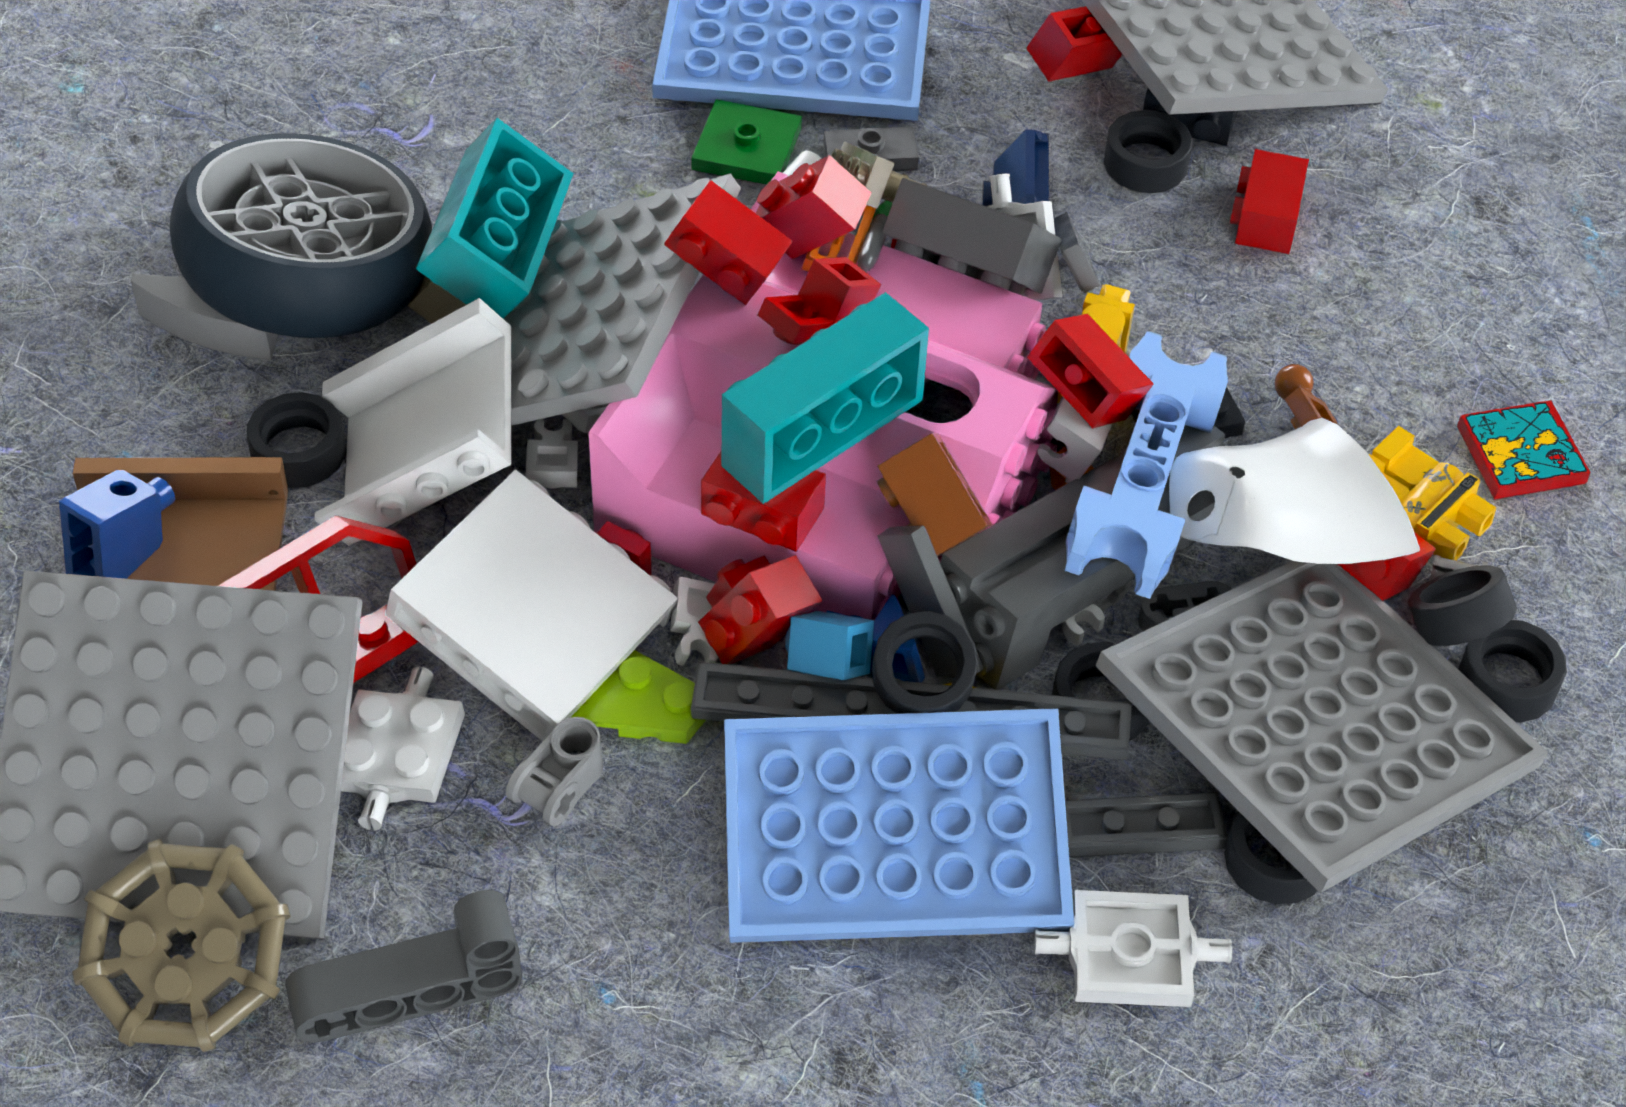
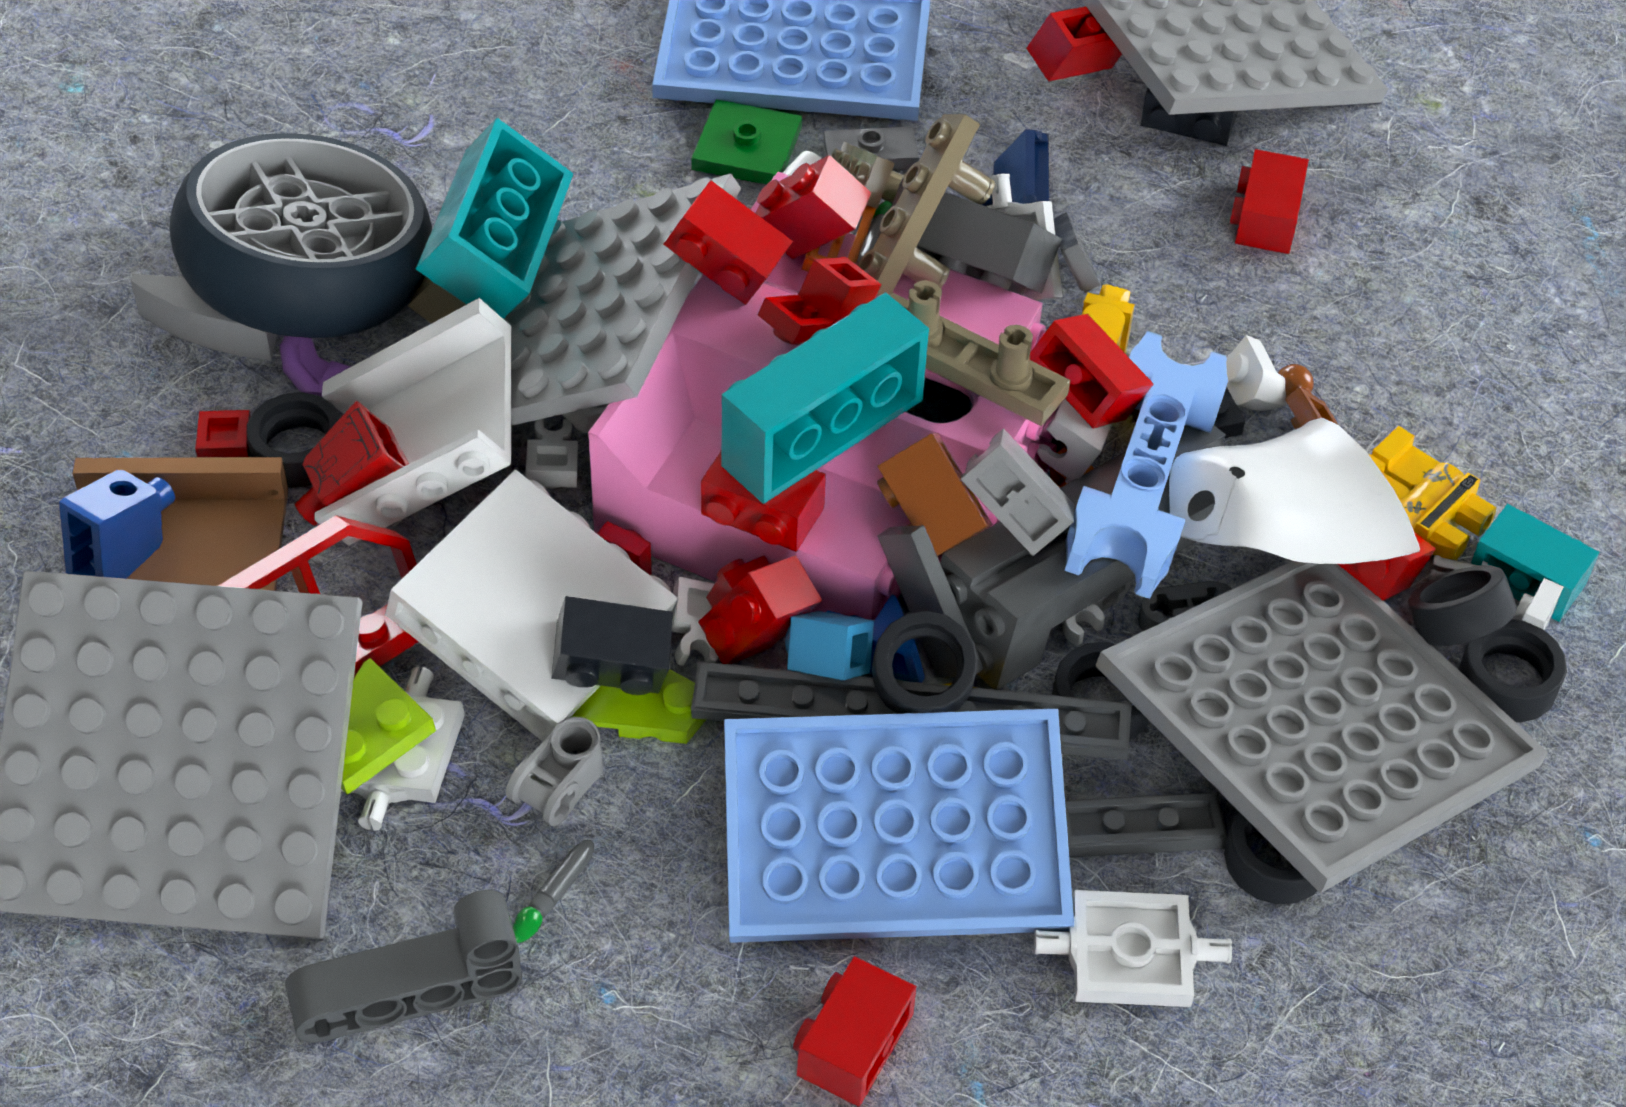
(148, 938): dark tan plate -> none
(222, 433): none -> red plate
(304, 366): none -> medium lavender piece
(349, 458): none -> red torso
(380, 726): none -> lime wing
(531, 917): none -> dark grey piece
(612, 645): none -> black brick
(854, 1030): none -> red brick
(924, 187): none -> dark tan plate
(988, 369): none -> dark tan plate
(1019, 493): none -> light grey hinge
(1141, 173): black tyre -> none
(1253, 377): none -> white plate
(1523, 449): tile -> none
(1534, 551): none -> teal brick
(1539, 609): none -> white plate

